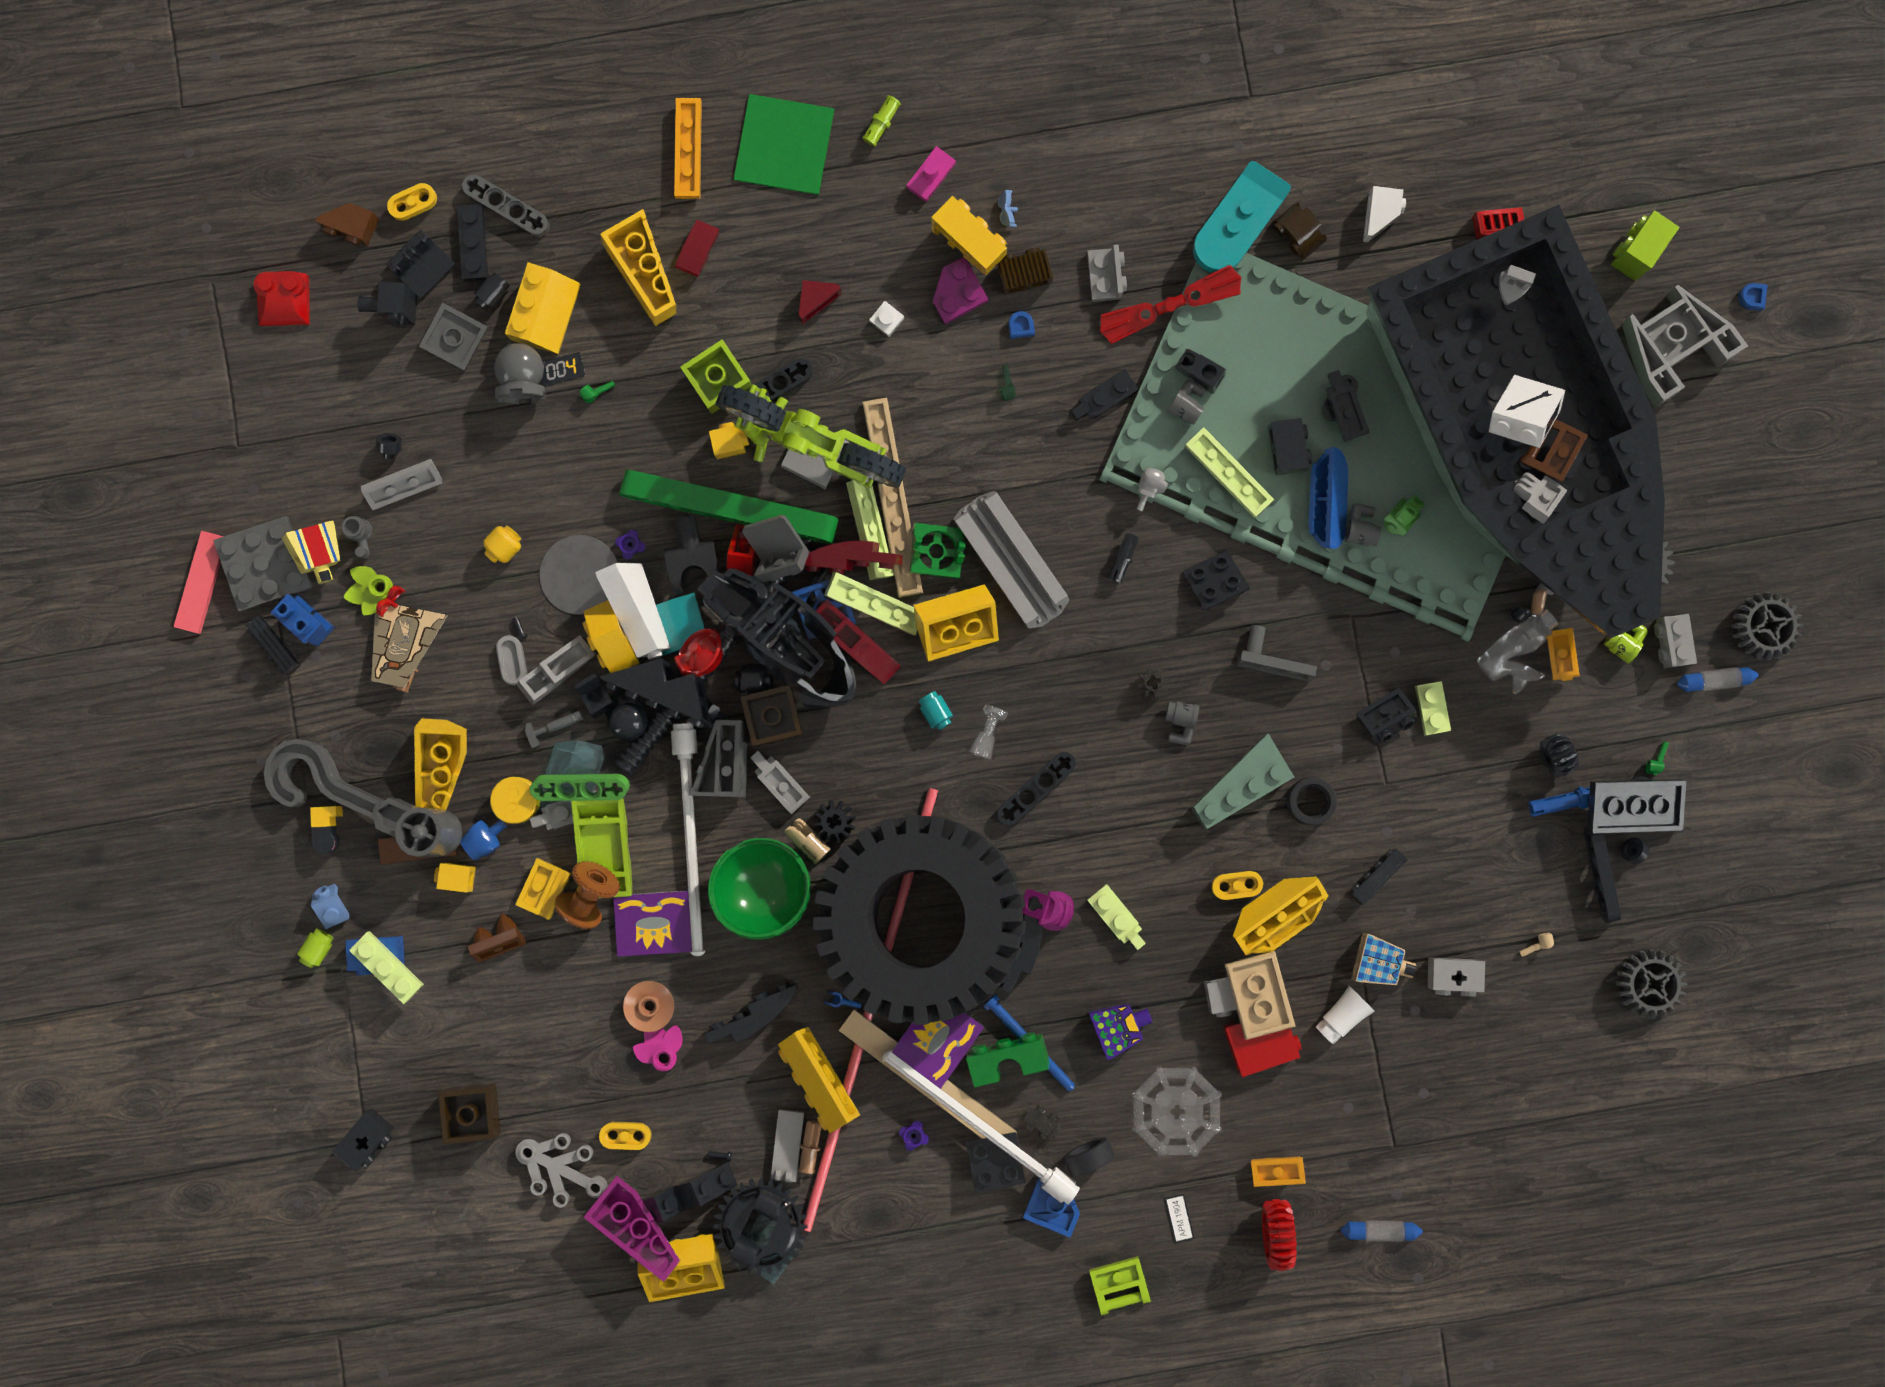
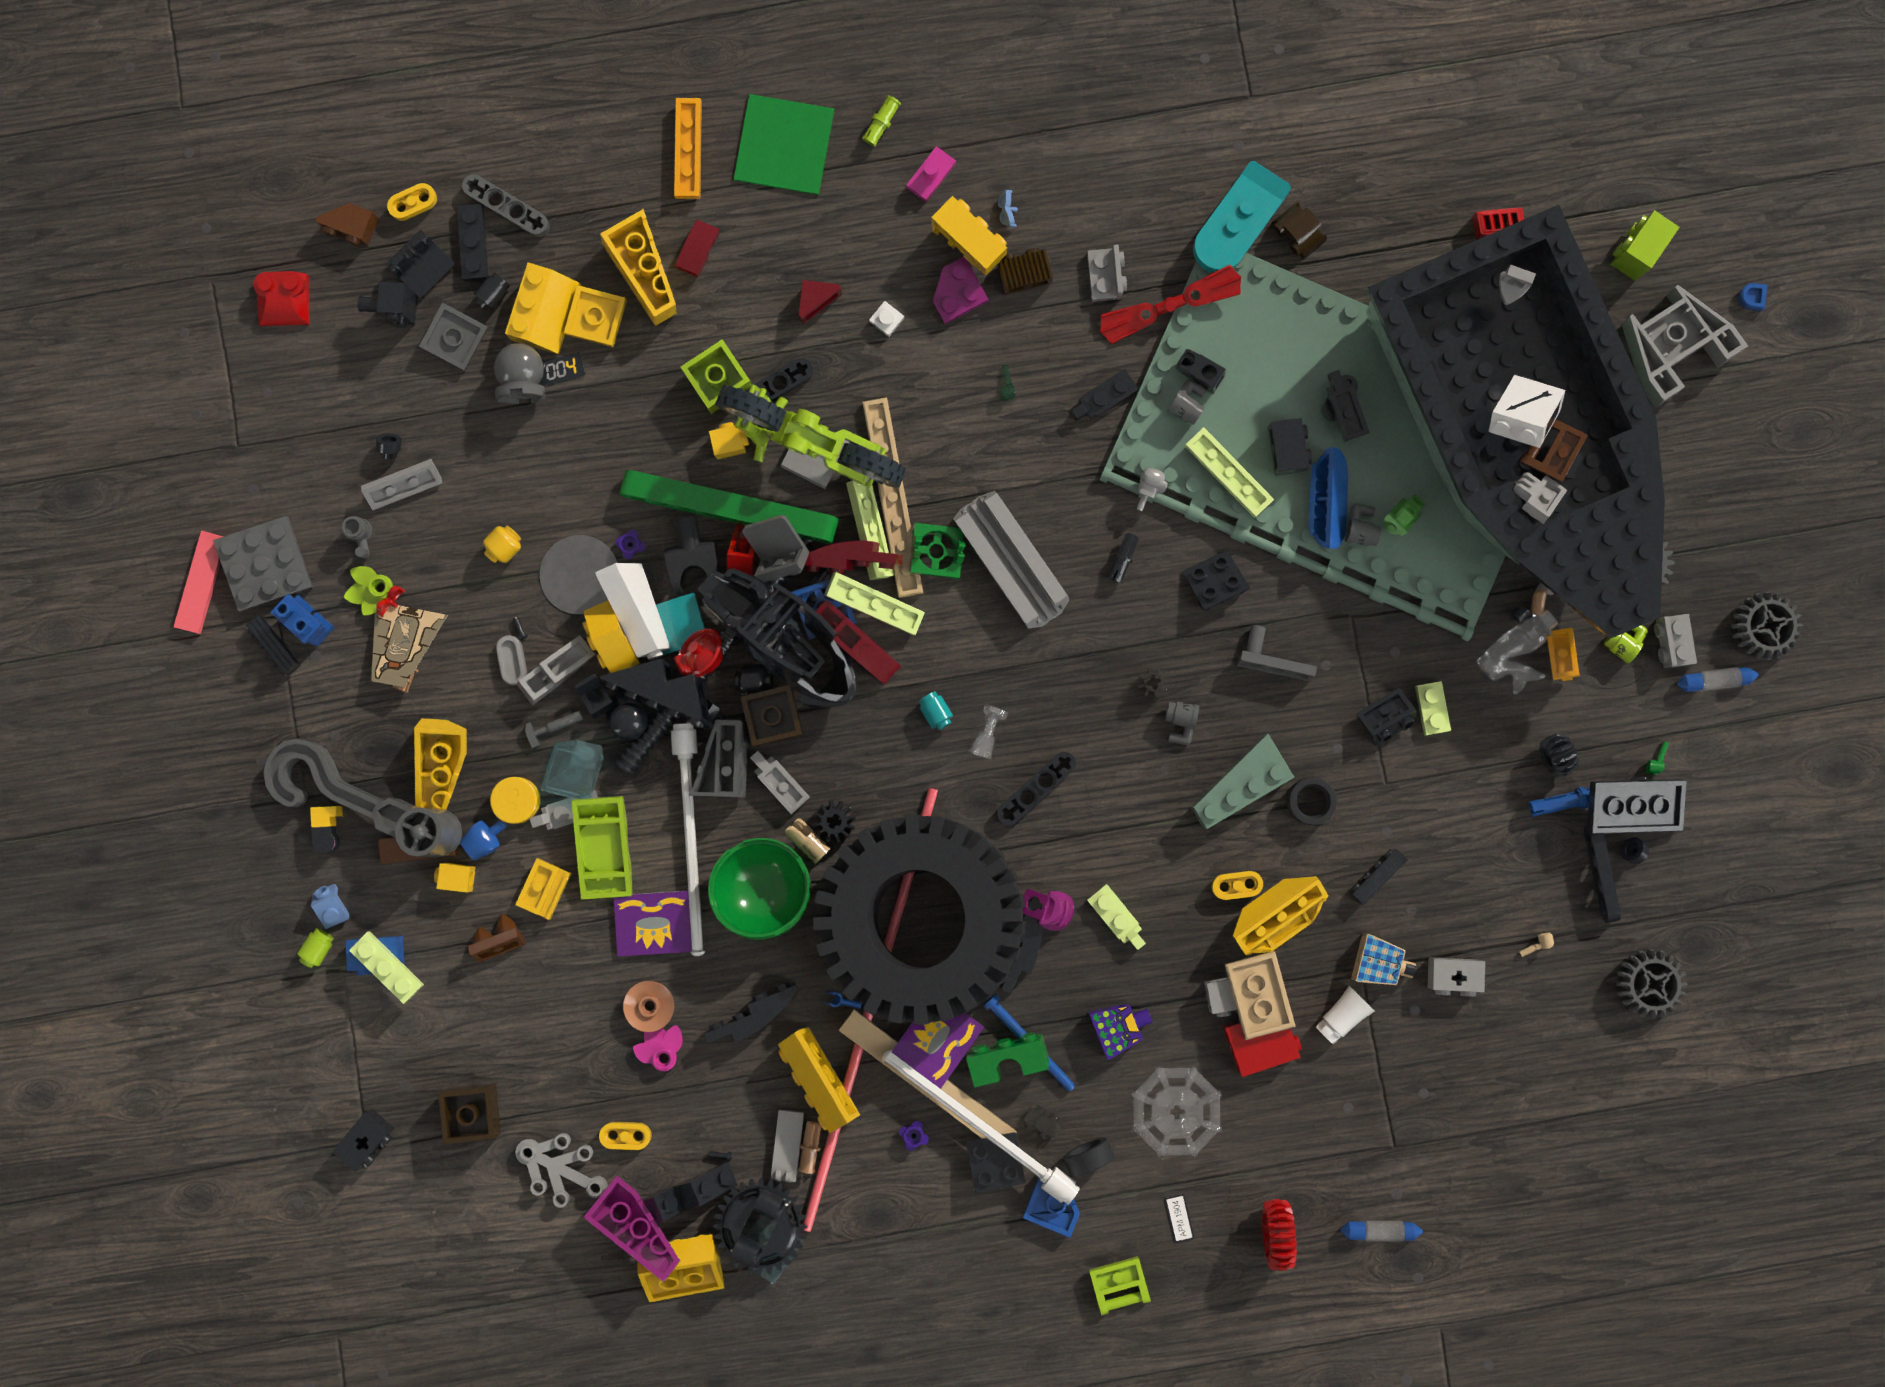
(314, 549): torso -> none
(580, 791): bright green beam -> none
(580, 907): dark orange hose -> none
(590, 395): green hand -> none
(595, 316): none -> yellow plate
(956, 622): yellow slope -> none
(1021, 325): blue tile -> none
(1278, 1171): light orange plate -> none
(1382, 210): white slope -> none

